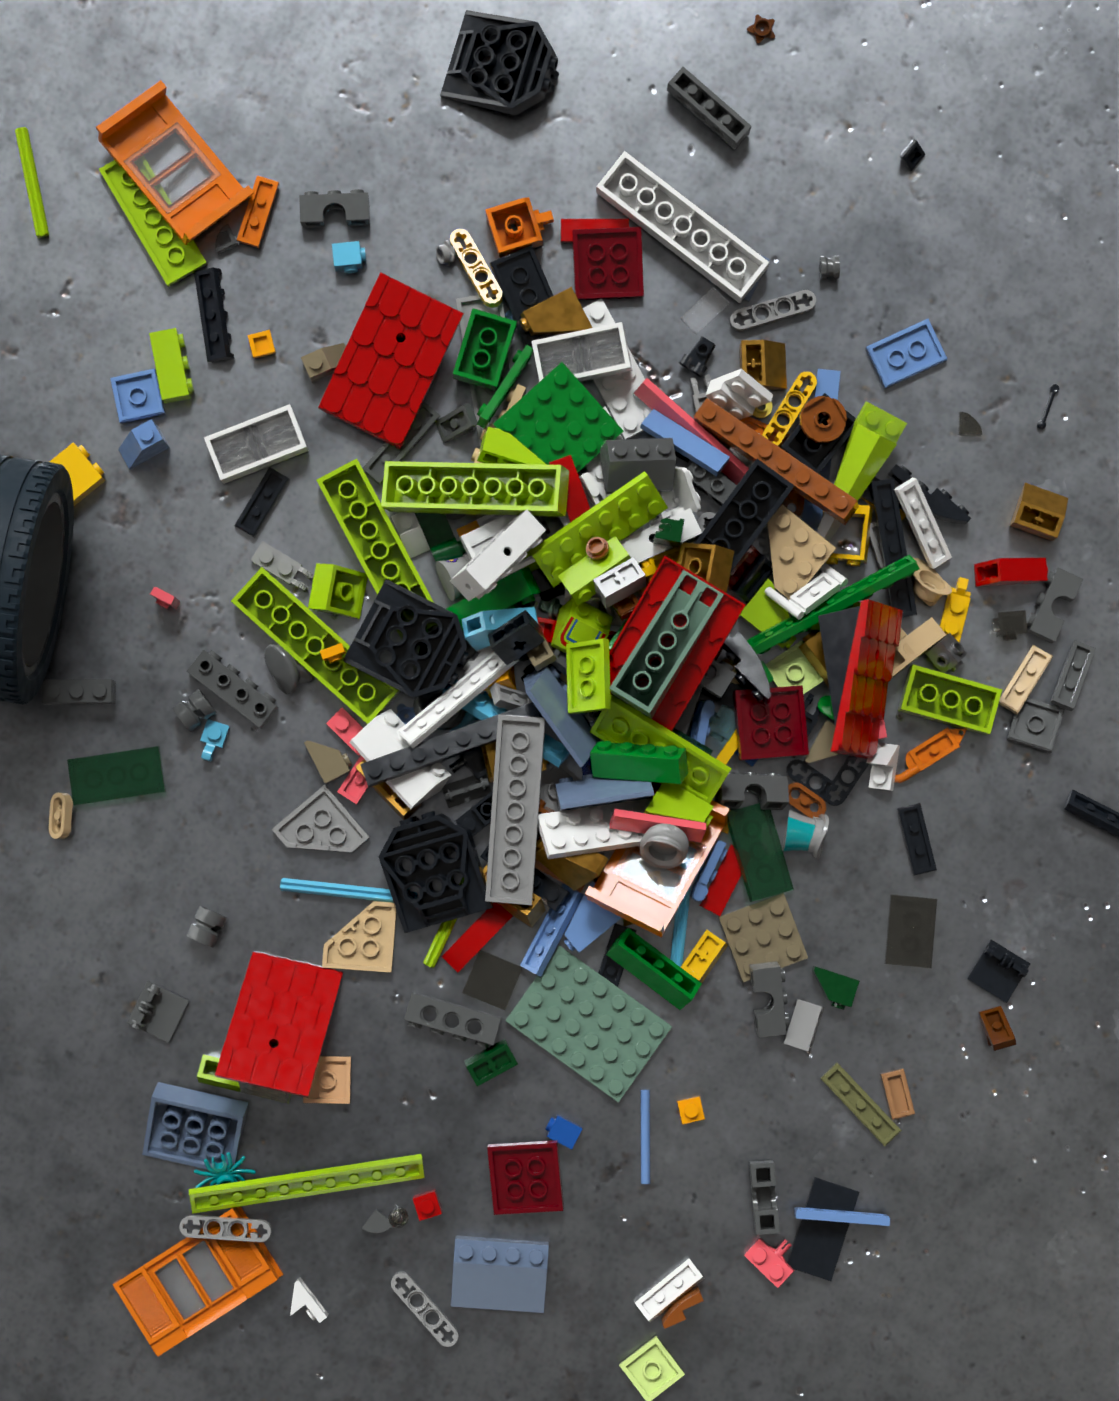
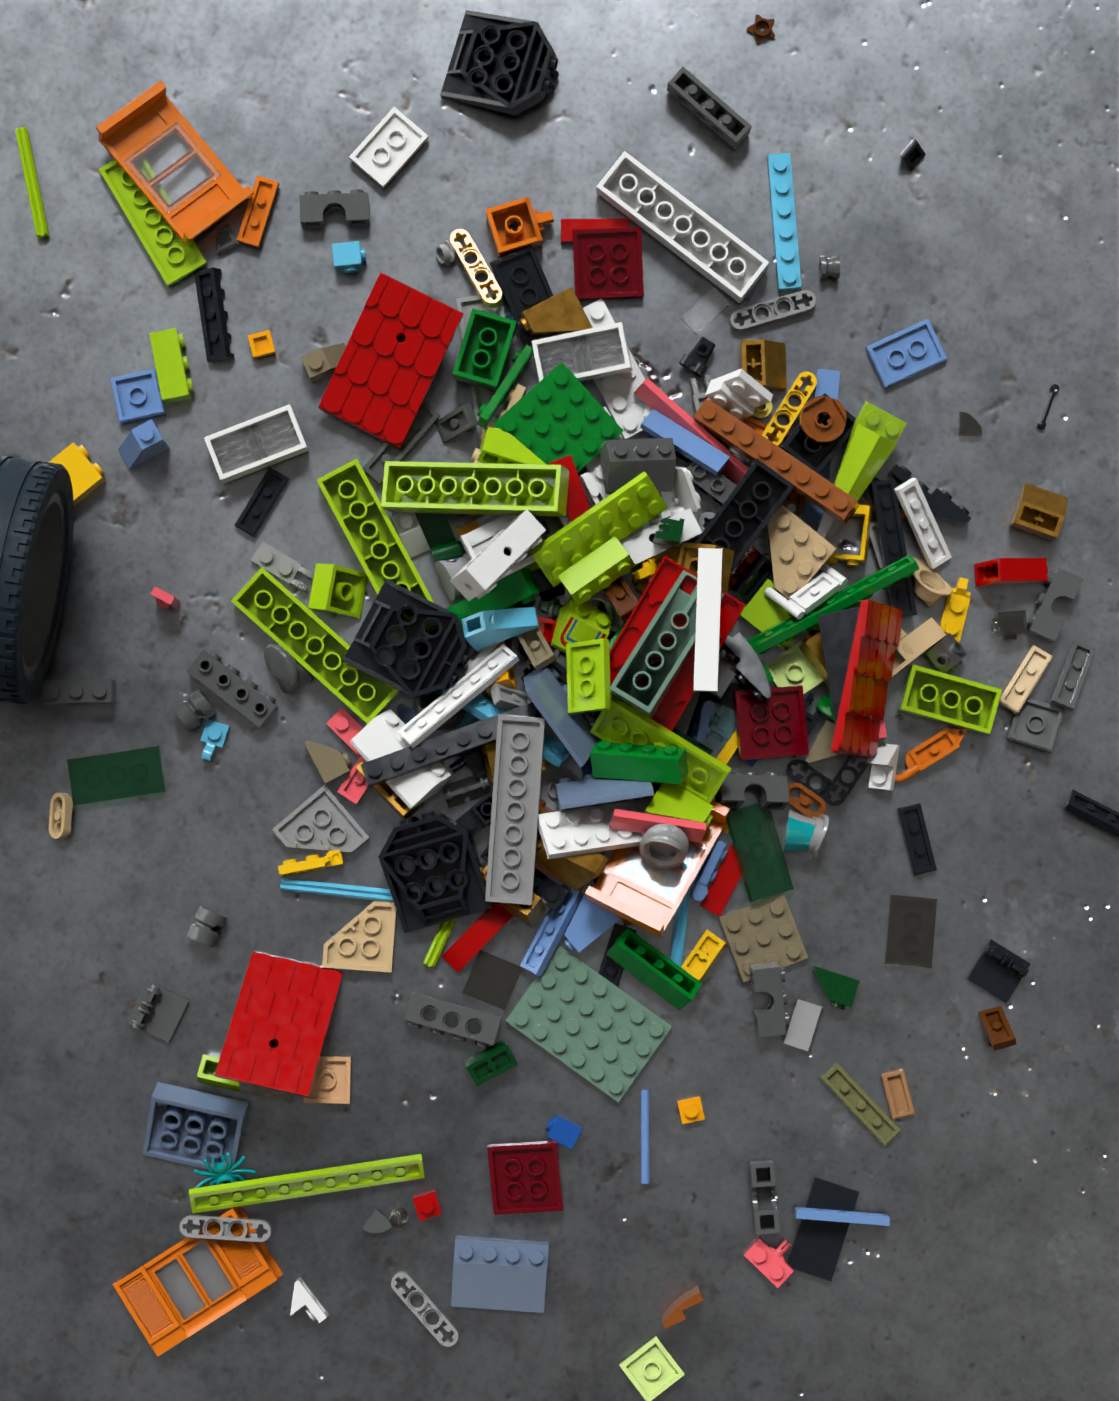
(312, 863): none -> yellow hinge
(333, 653): light orange plate -> none
(388, 147): none -> white plate
(516, 637): black brick -> none
(597, 548): dark orange plate -> none
(620, 582): hinge -> none
(669, 1290): white plate -> none
(708, 620): none -> white tile
(784, 221): none -> medium azure plate

